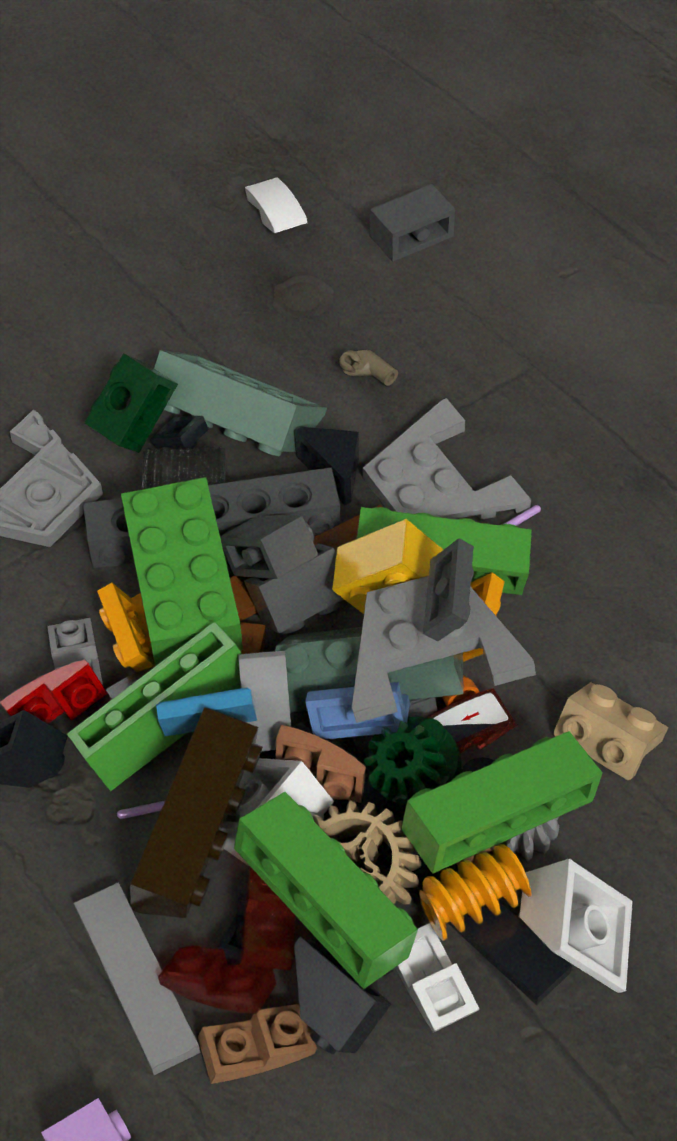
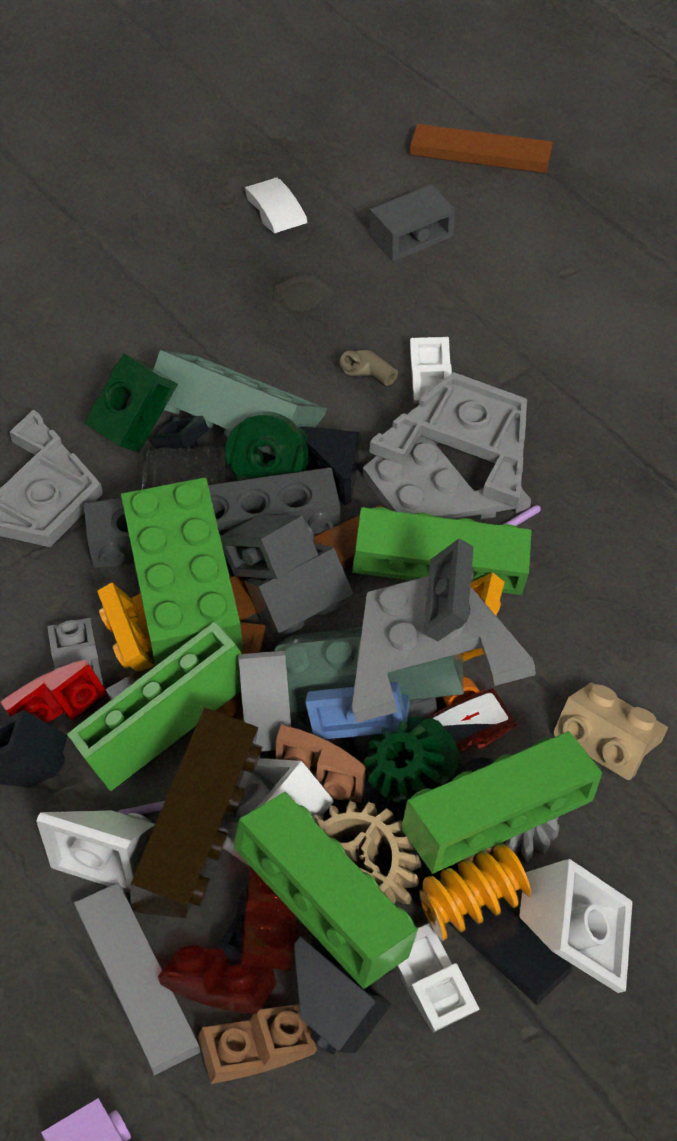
(95, 844): none -> white slope
(183, 714): dark azure tile -> none
(258, 431): none -> dark green plate
(382, 560): yellow brick -> none
(428, 364): none -> white slope
(470, 419): none -> light grey wing
(481, 148): none -> dark orange tile

